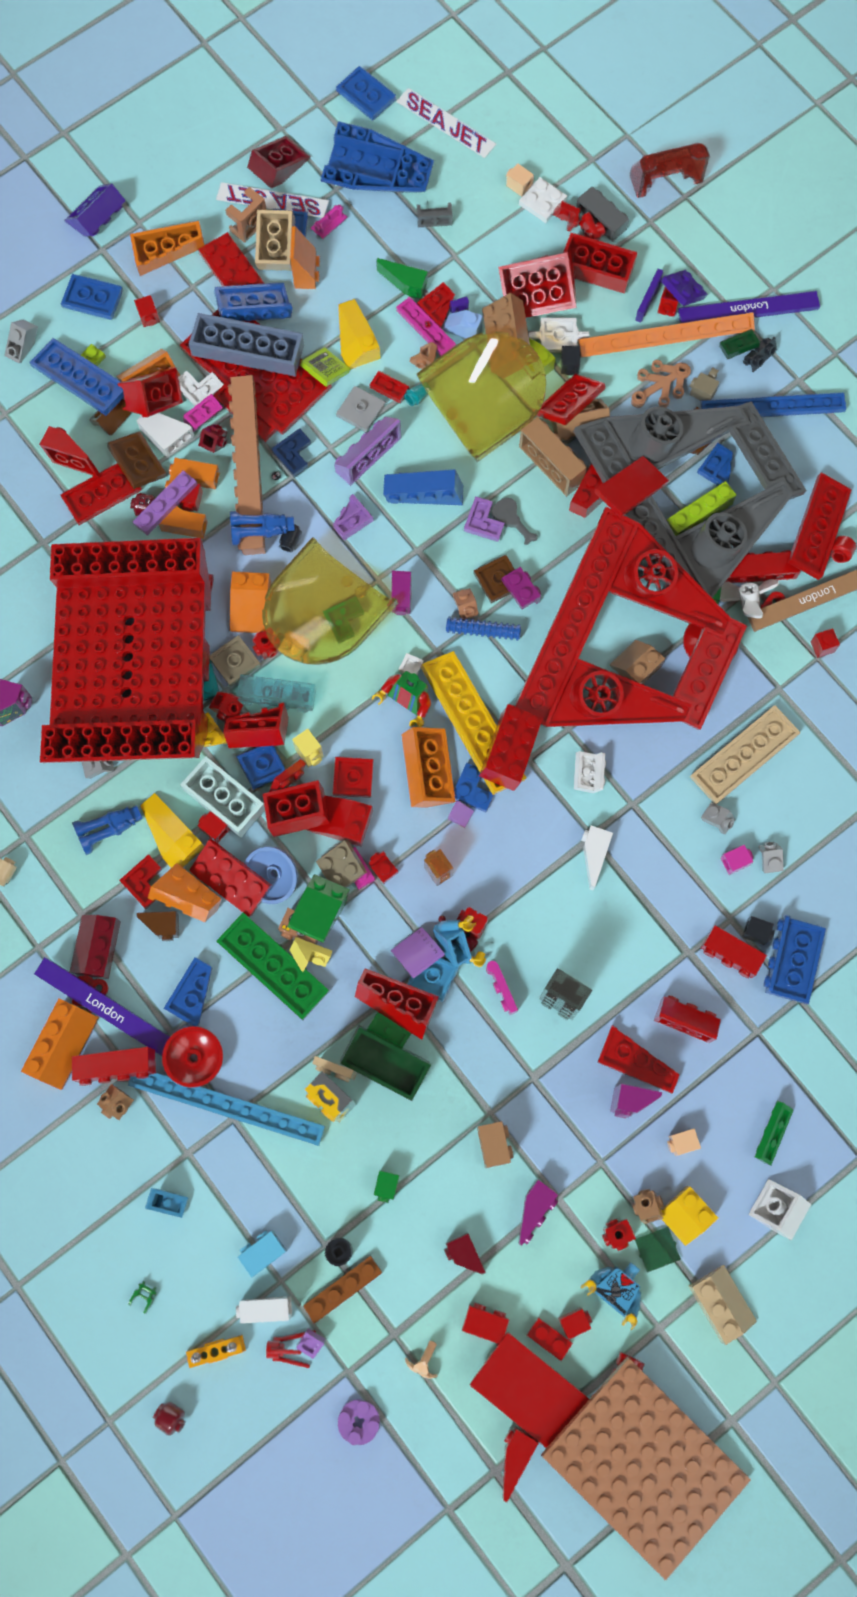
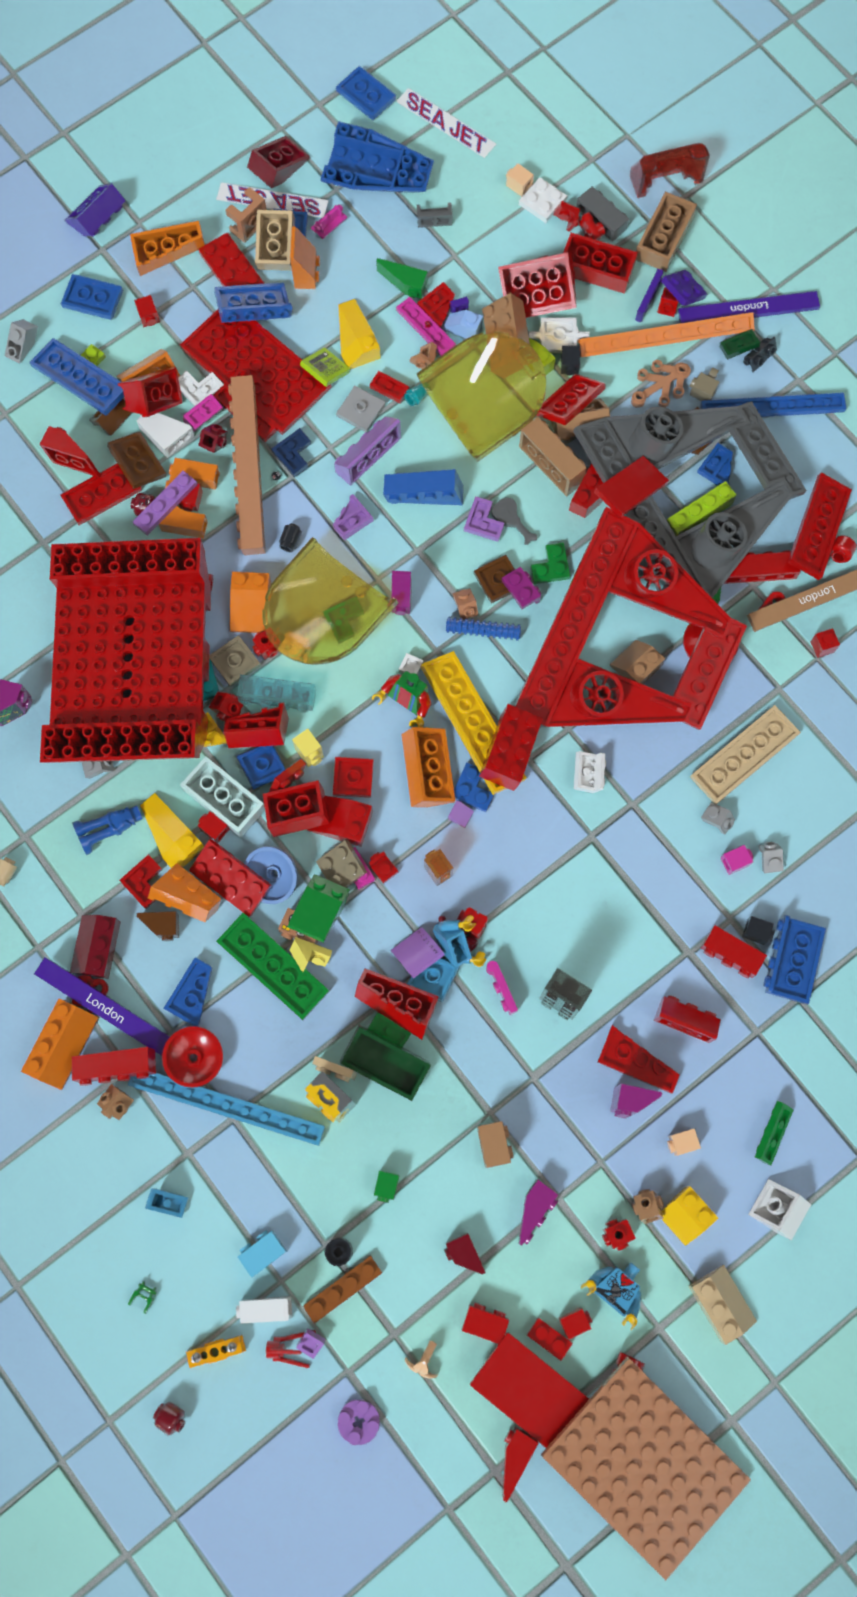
(246, 344): sand blue brick -> none
(271, 525): blue piece -> none
(556, 567): none -> green plate
(595, 850): white slope -> none
(657, 1249): clear green piece -> none
(665, 231): none -> medium nougat brick
(748, 595): white piece -> none

